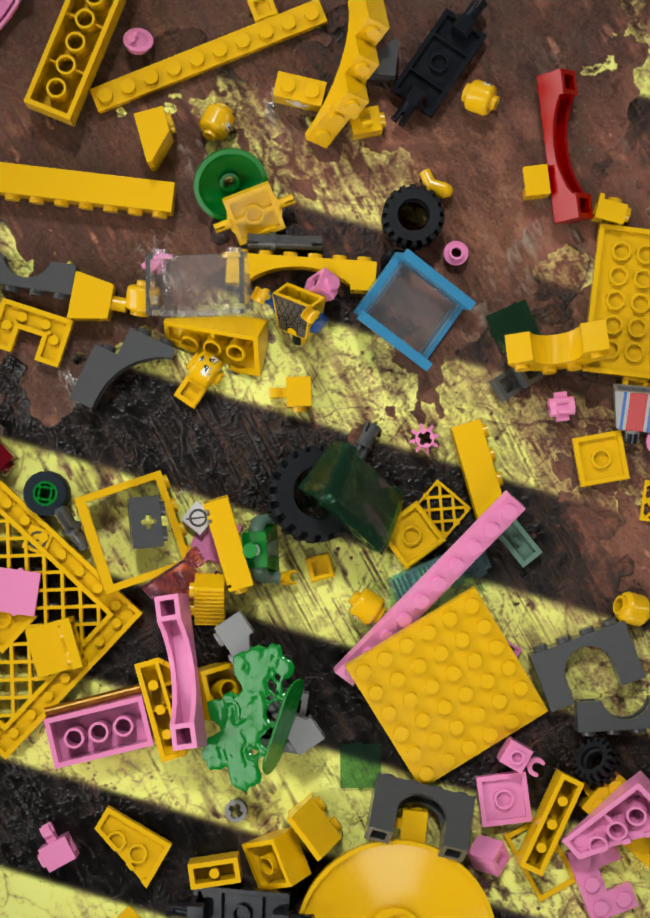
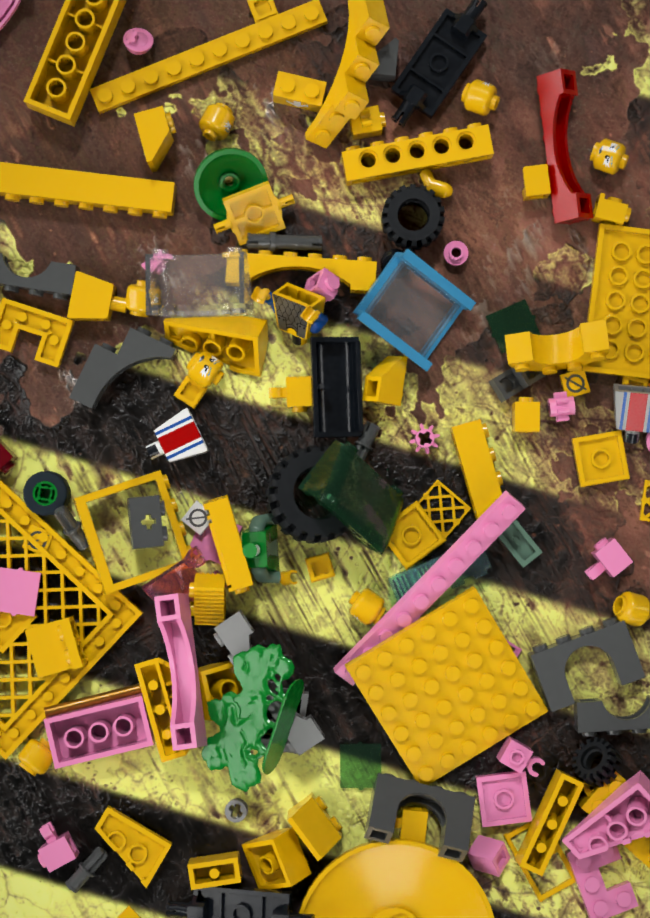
(36, 757): none -> yellow head
(86, 869): none -> dark grey axle
(178, 438): none -> torso
(336, 387): none -> black container
(386, 381): none -> yellow slope
(476, 133): none -> yellow brick
(526, 416): none -> yellow brick
(575, 383): none -> yellow tile
(609, 156): none -> yellow head
(610, 559): none -> bright pink brick

